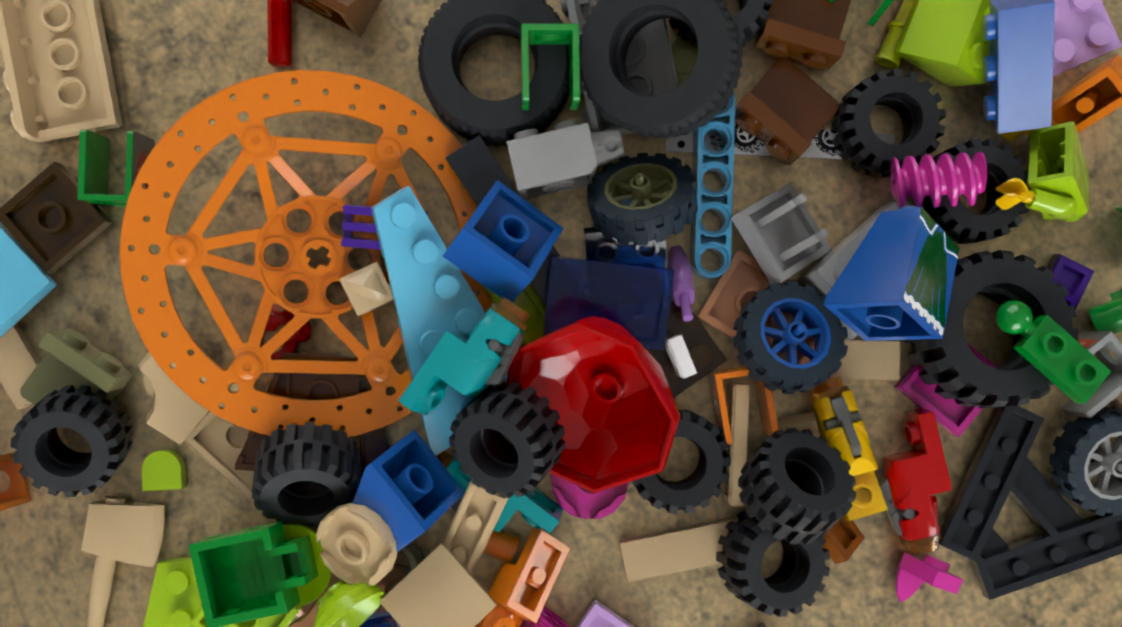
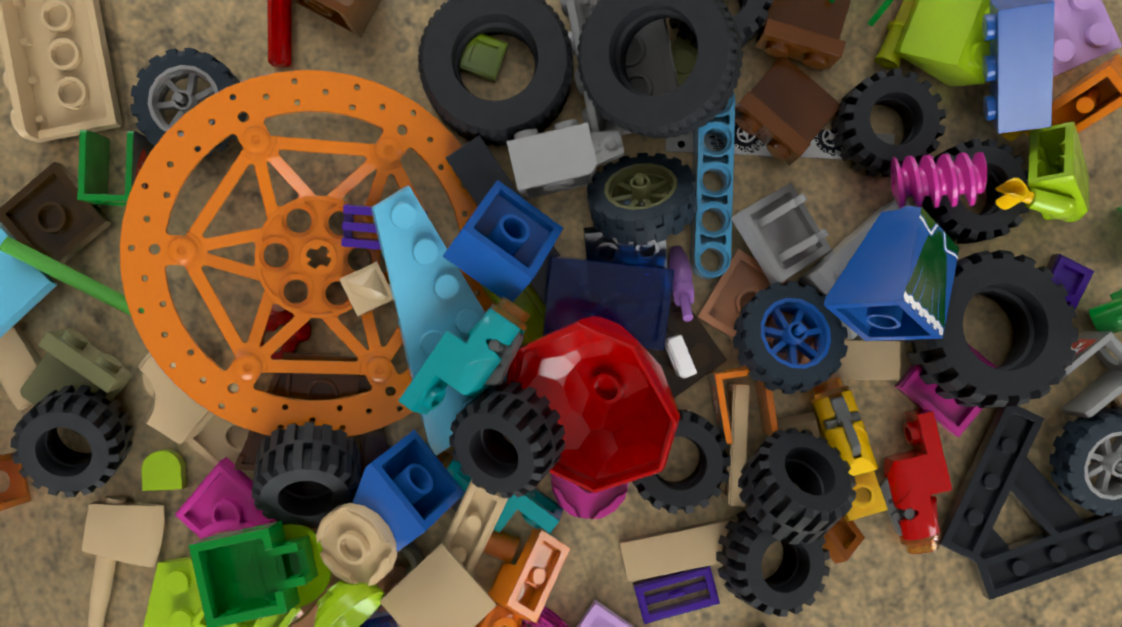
(65, 274): none -> bright green piece
(162, 76): none -> wheel
(221, 503): none -> dark pink tile
(483, 57): none -> lime tile
(551, 35): green piece -> none
(677, 608): none -> dark purple tile
(914, 570): dark pink plate -> none
(1053, 351): green plate -> none

